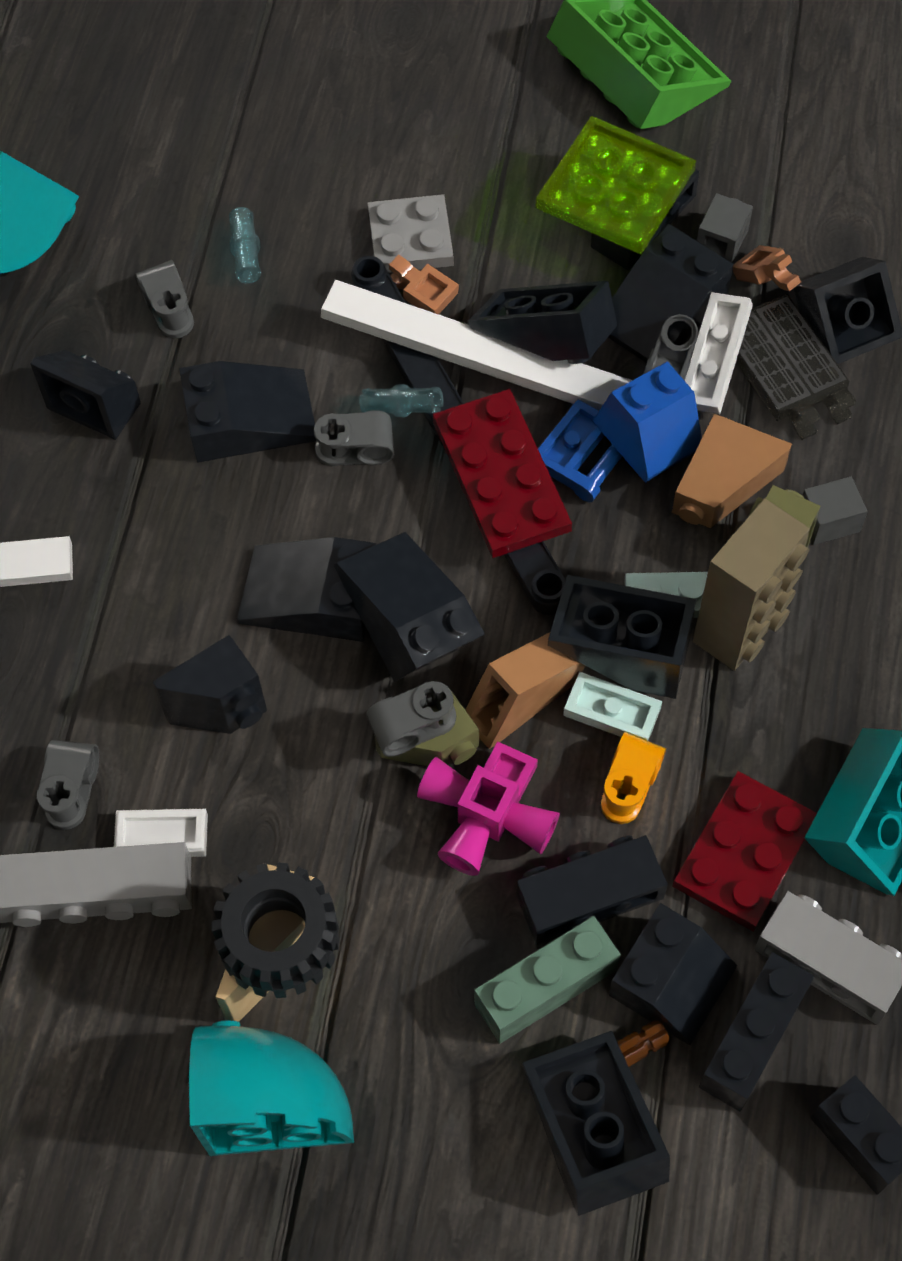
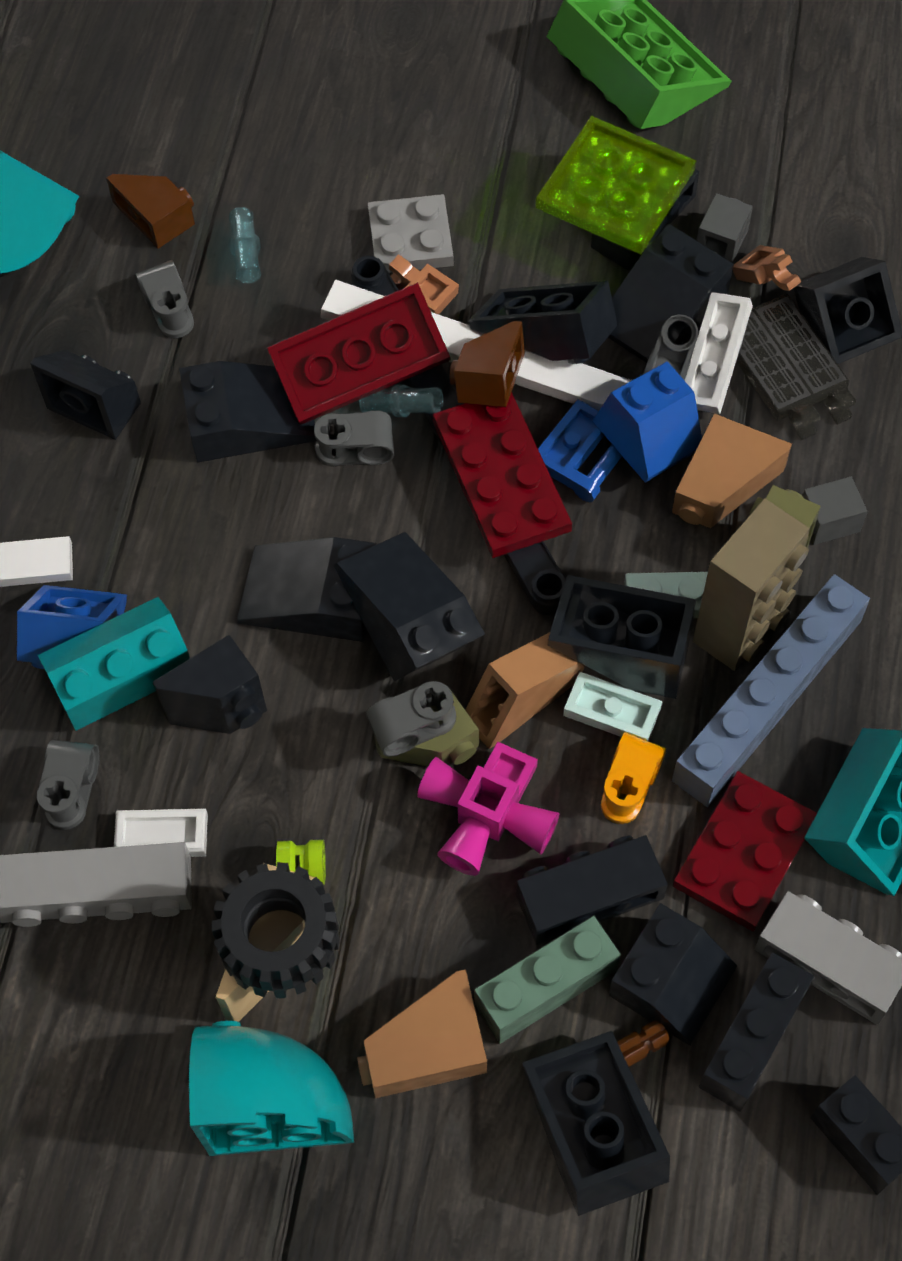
(59, 615): none -> blue slope
(114, 662): none -> teal slope
(153, 205): none -> reddish brown slope
(311, 857): none -> lime wheel
(359, 353): none -> dark red plate
(426, 1042): none -> medium nougat slope
(489, 366): none -> reddish brown slope
(769, 690): none -> sand blue brick

